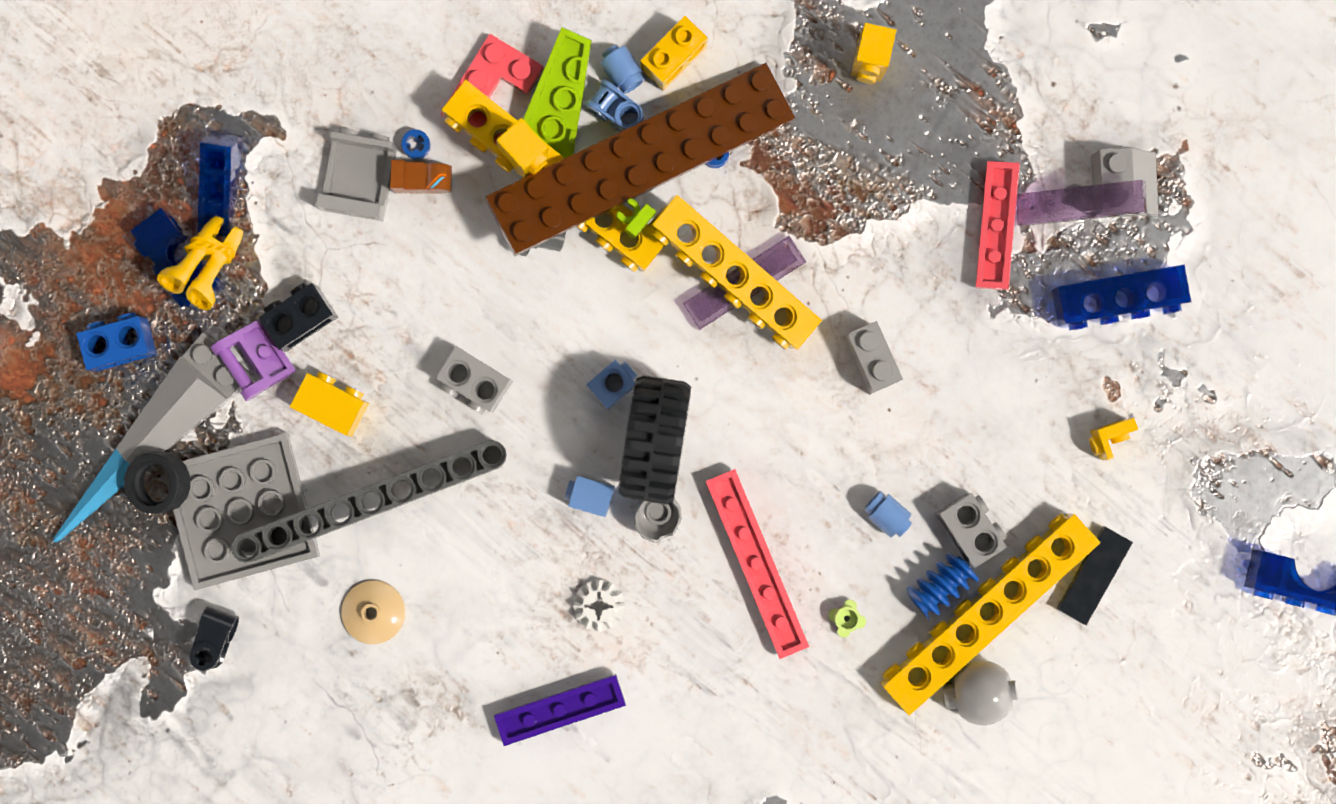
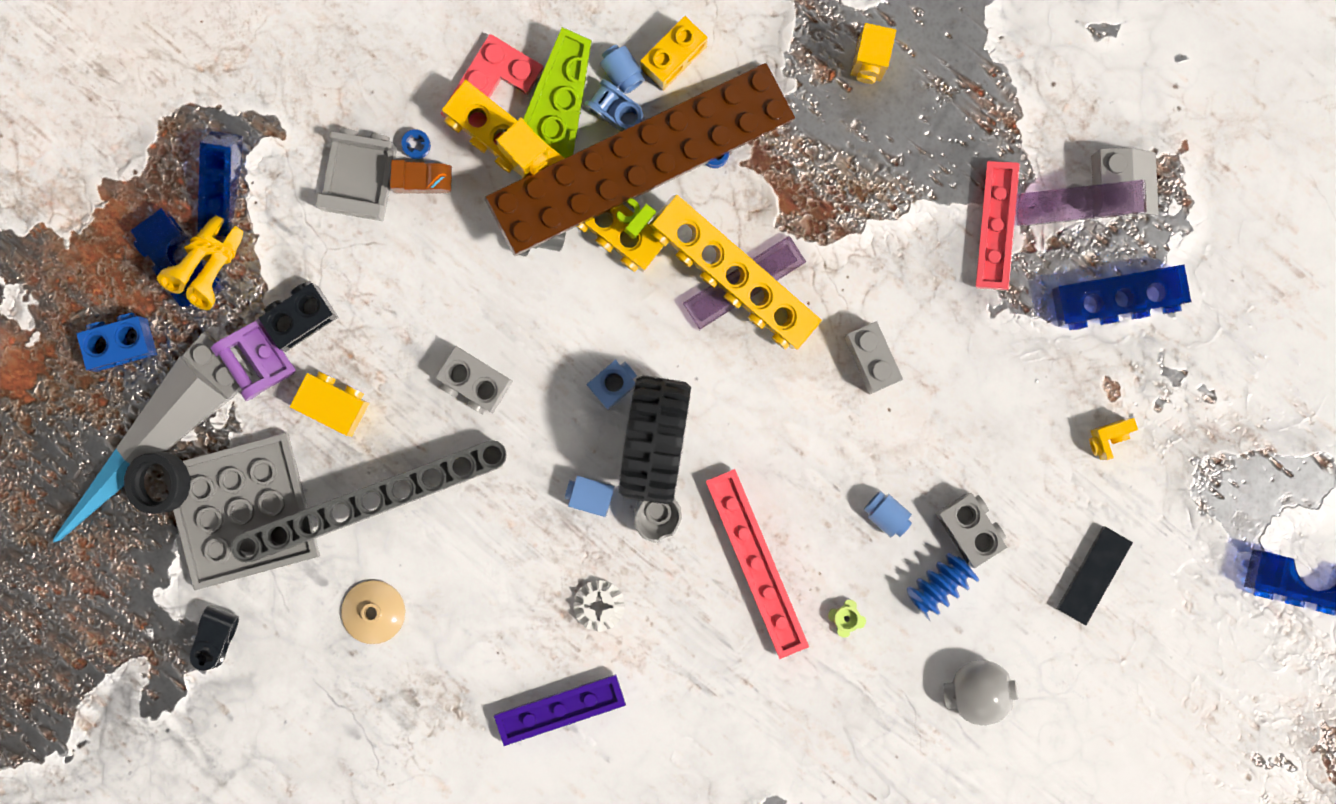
(1078, 544): yellow brick -> none

